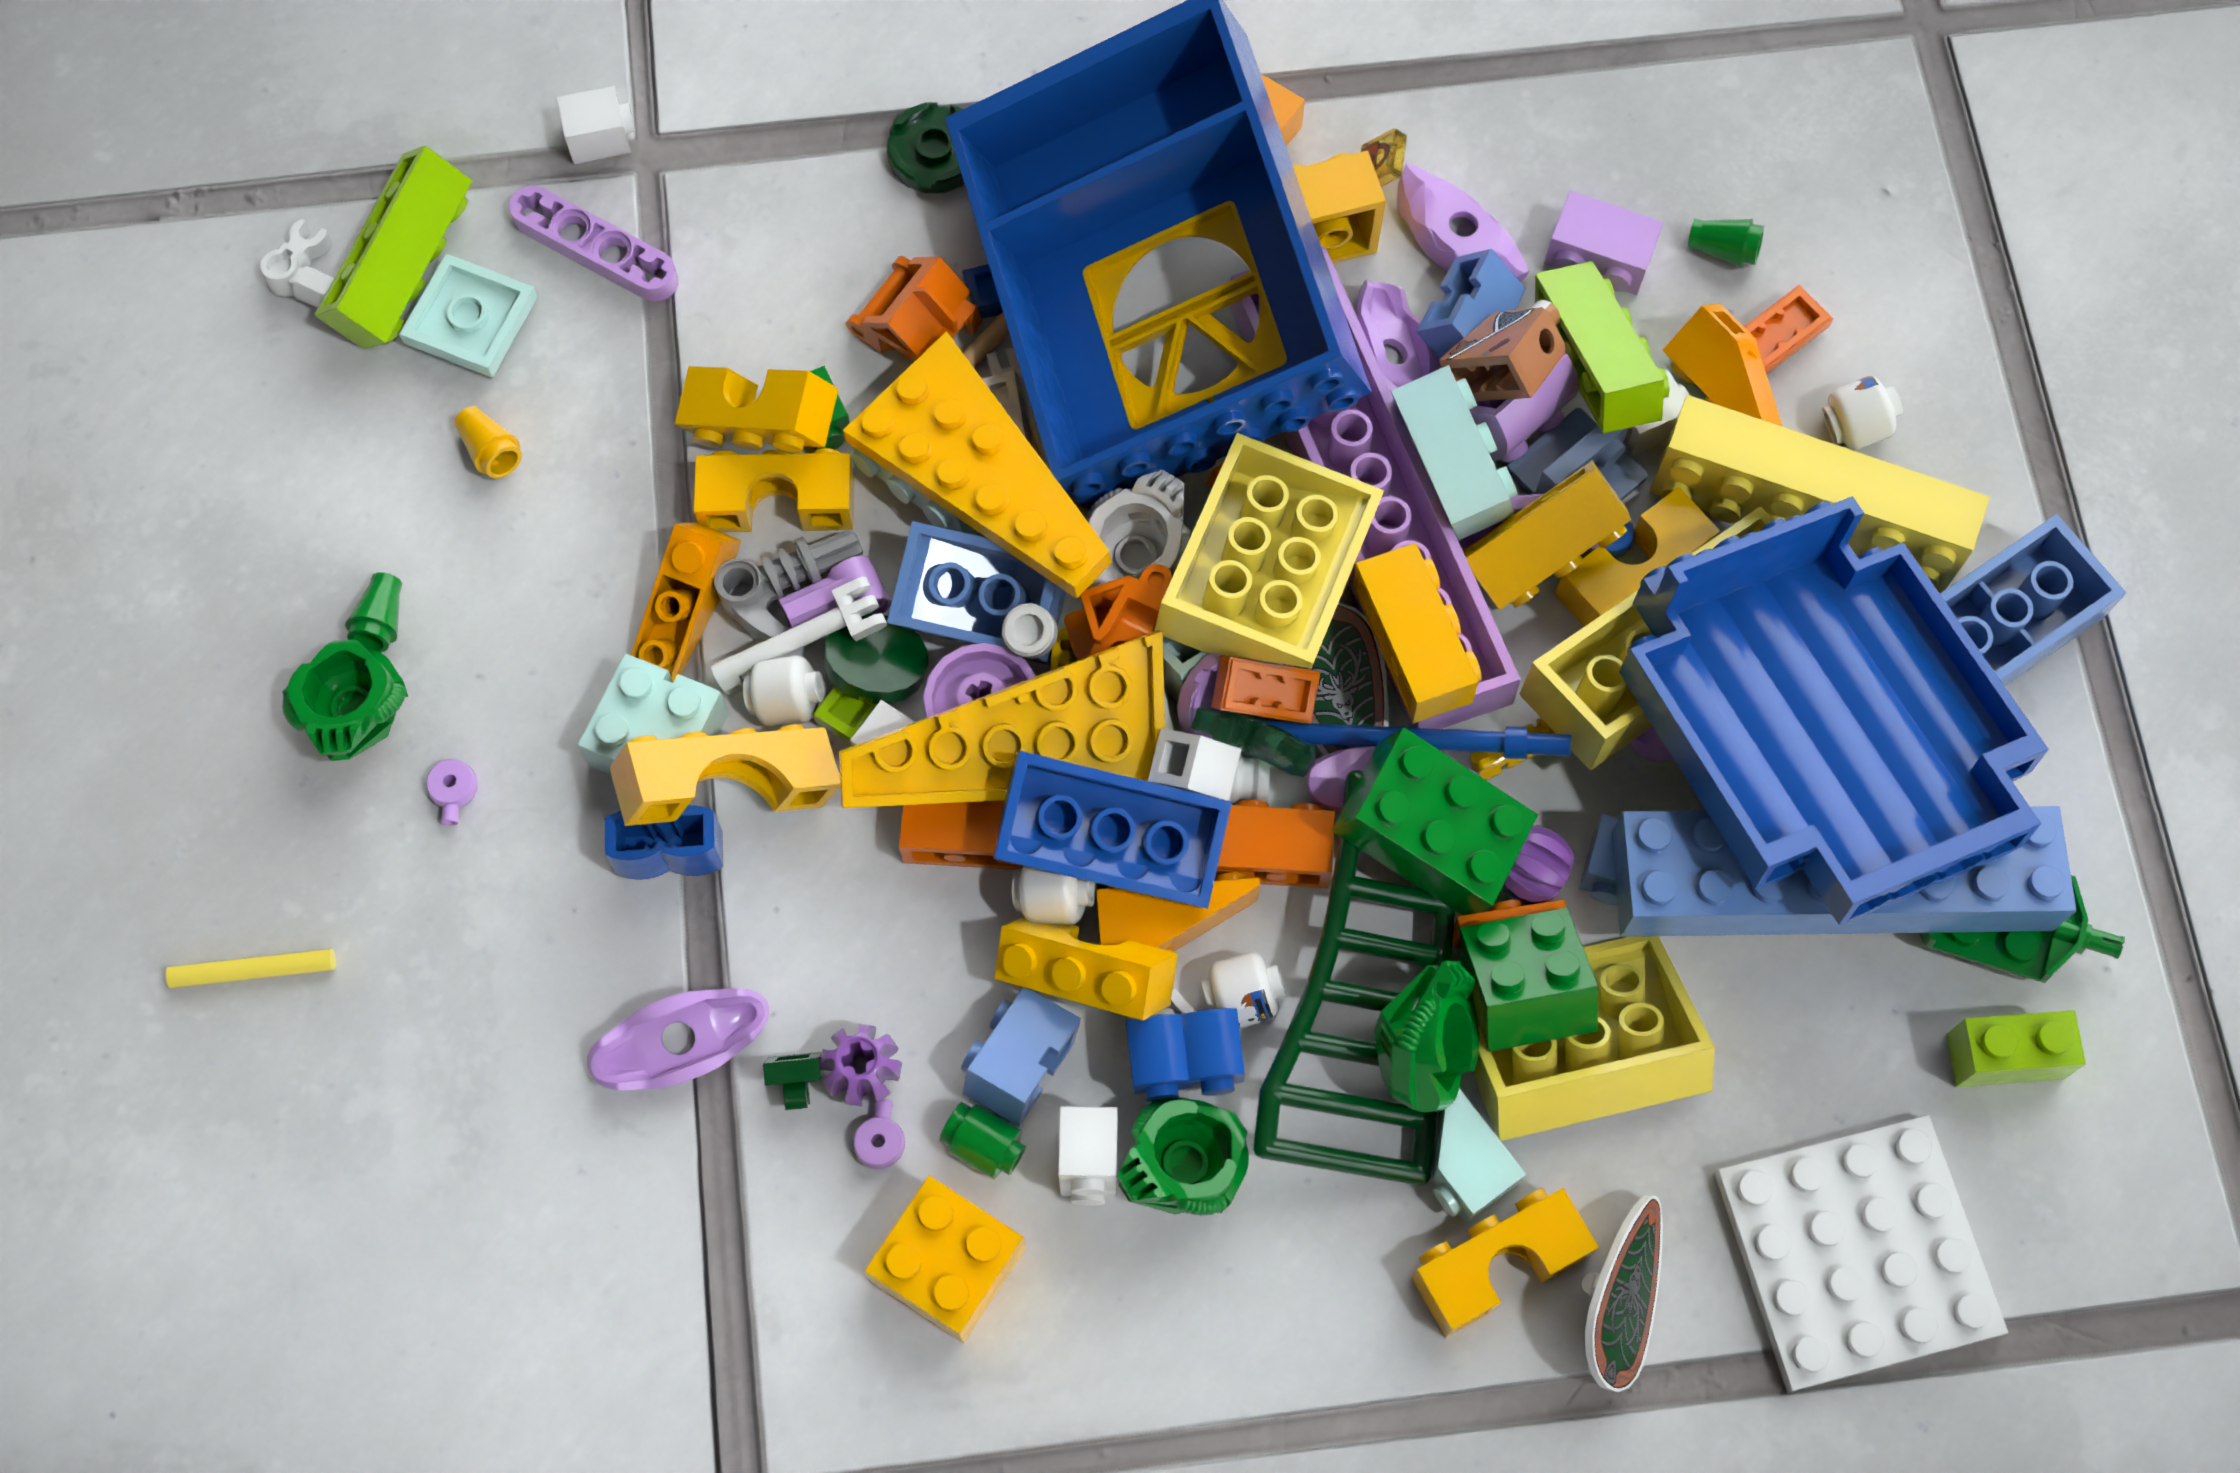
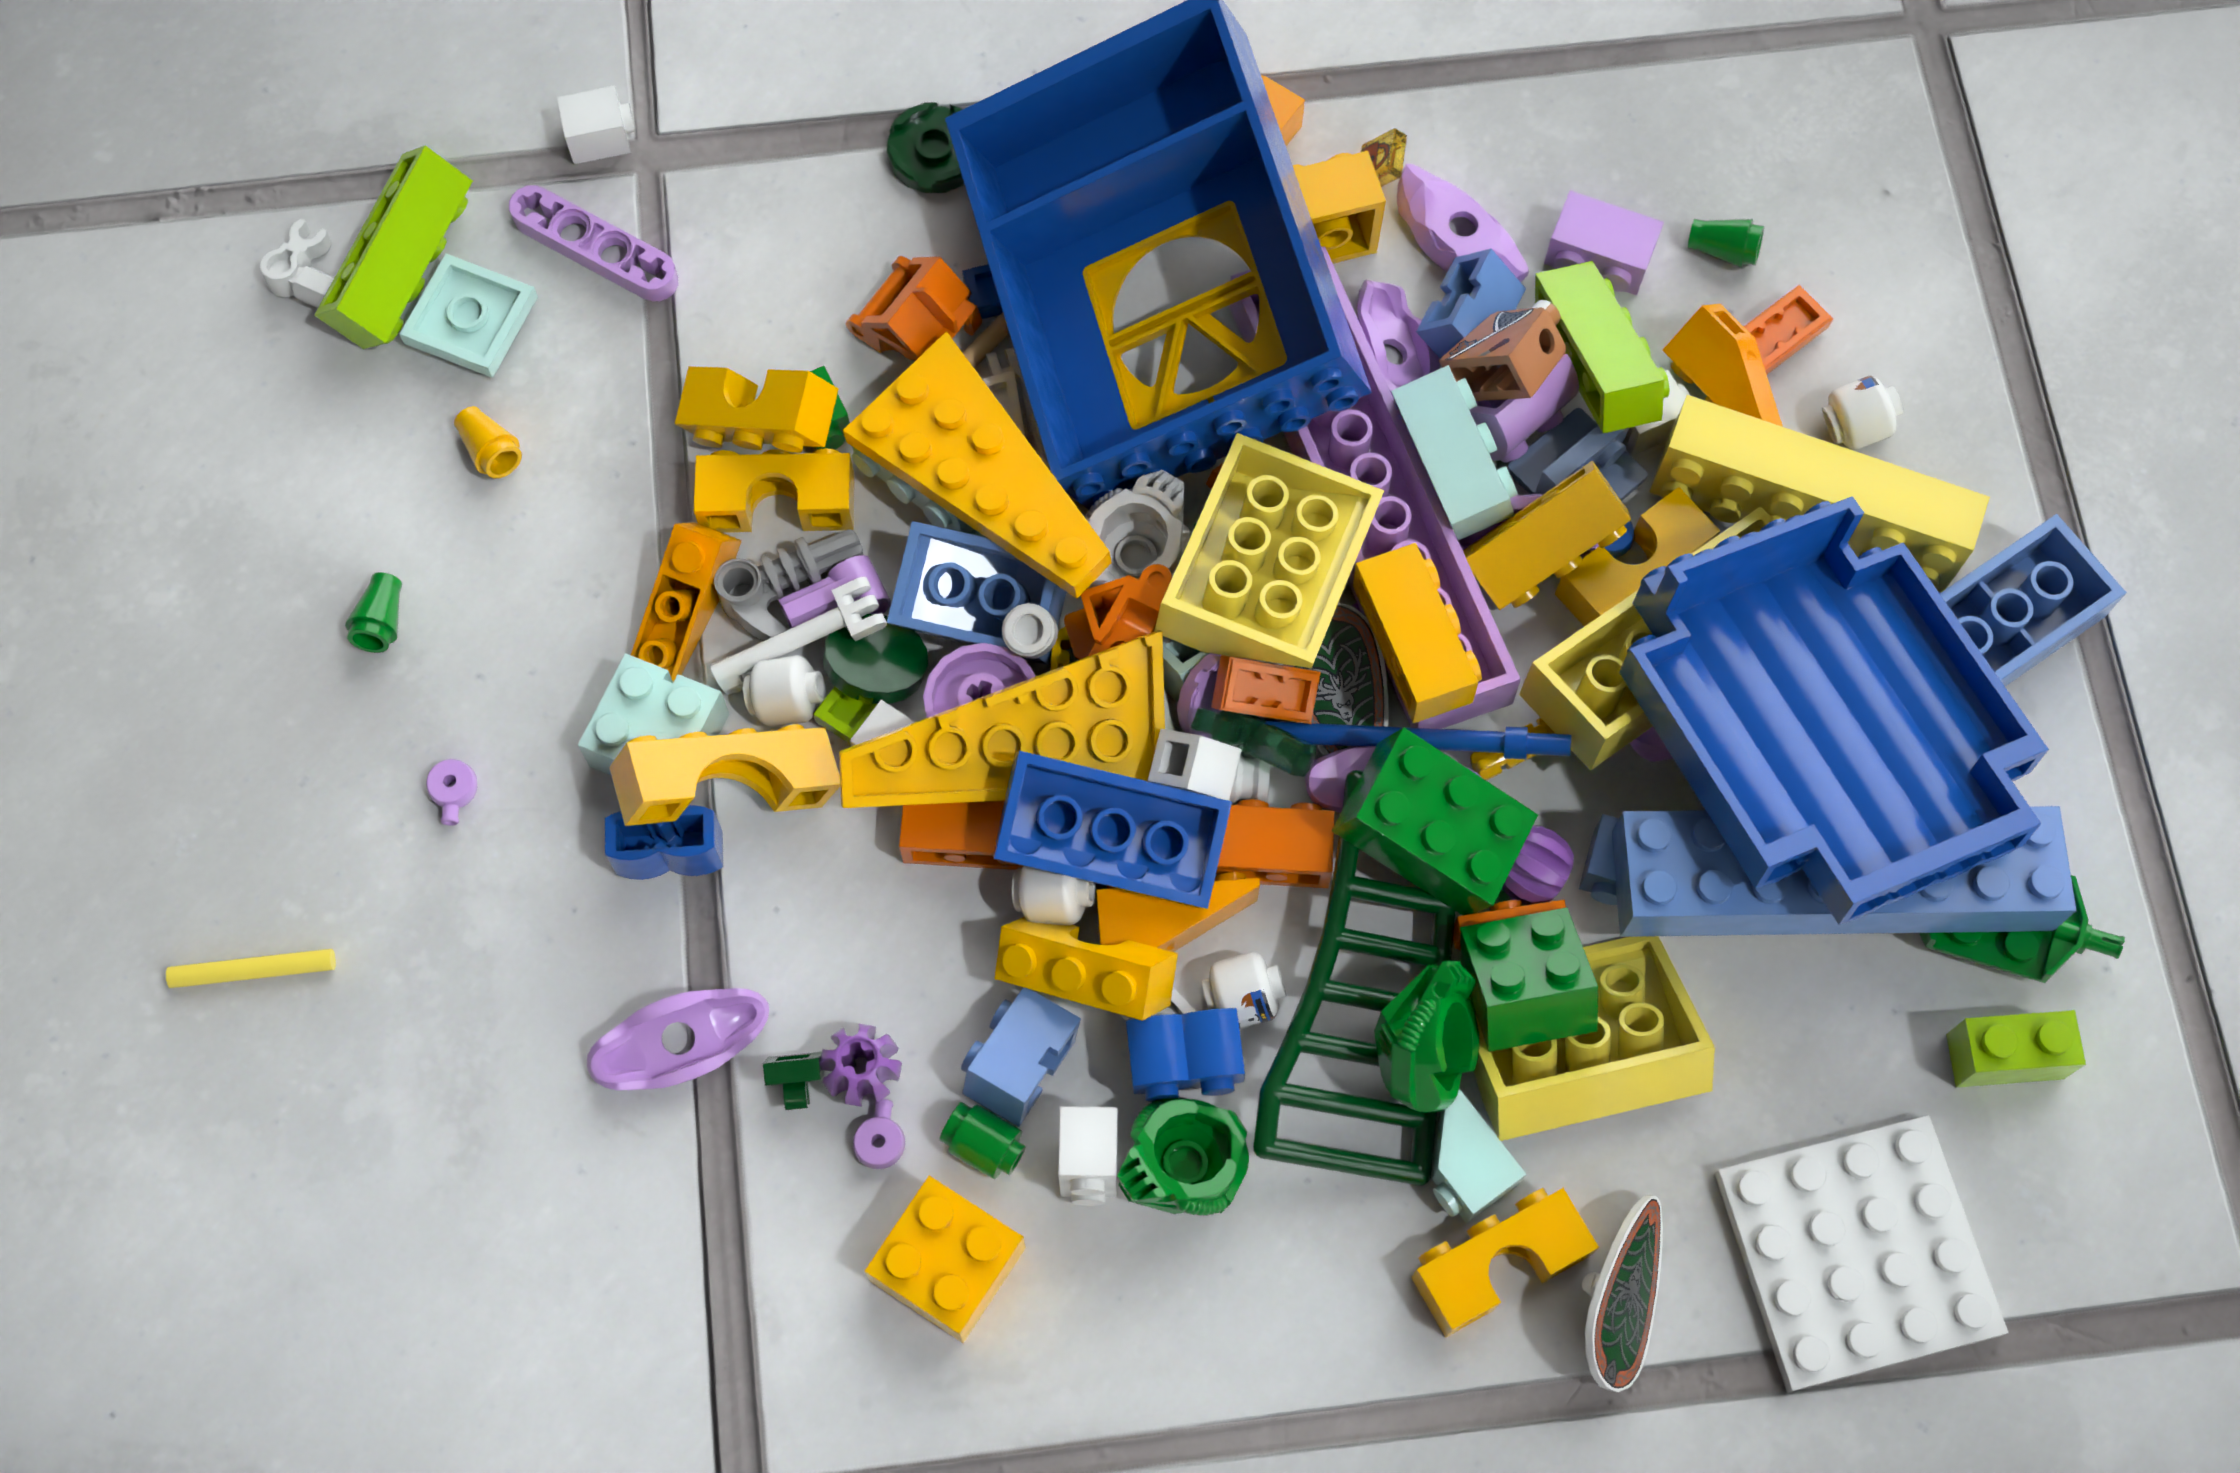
(344, 699): green helmet -> none

